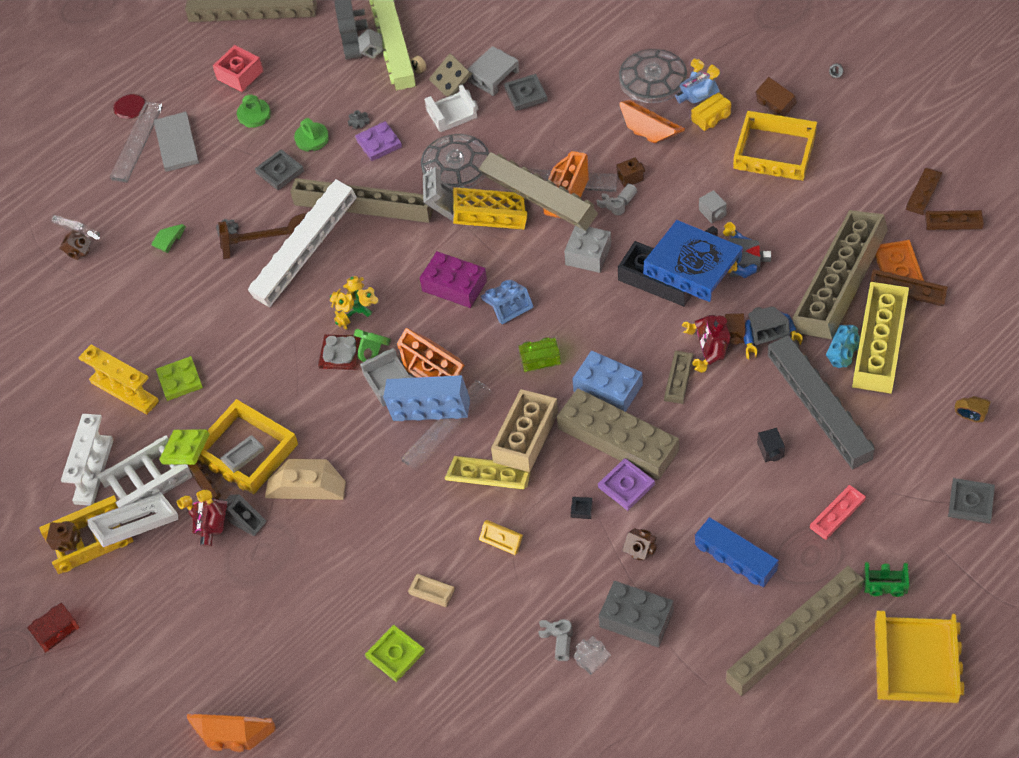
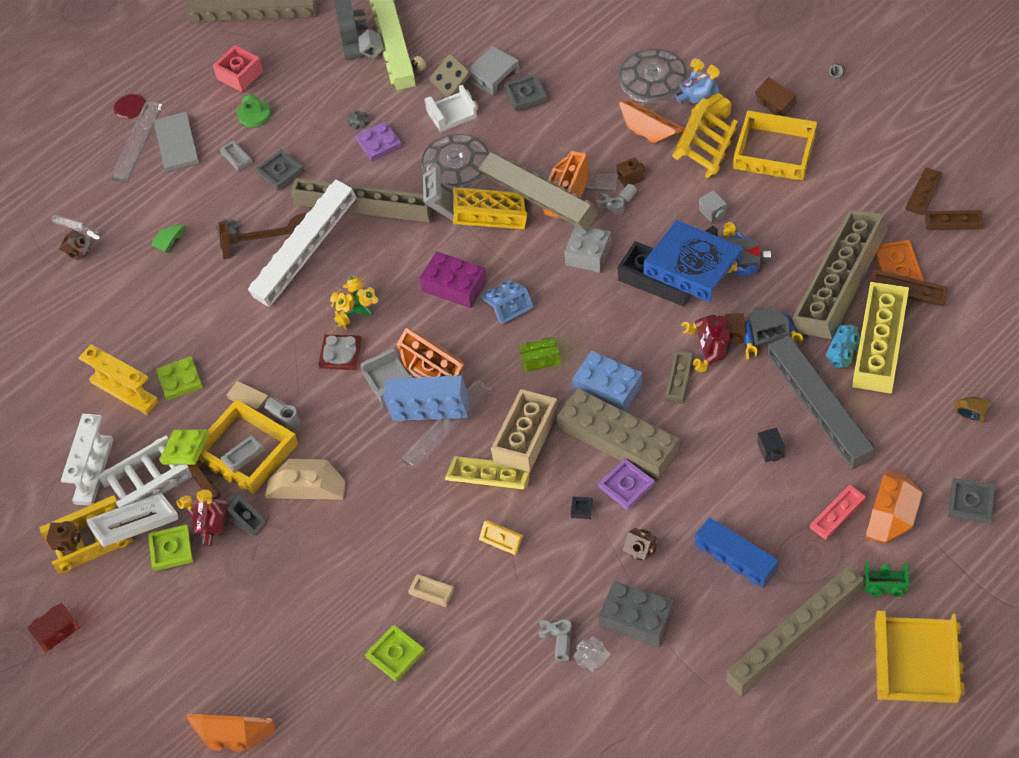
(170, 547): none -> lime plate
(236, 155): none -> light grey tile
(248, 396): none -> tan tile
(285, 413): none -> light grey piece
(311, 135): bright green tile -> none
(370, 341): bright green tile -> none
(689, 136): none -> yellow fence
(894, 507): none -> orange wedge

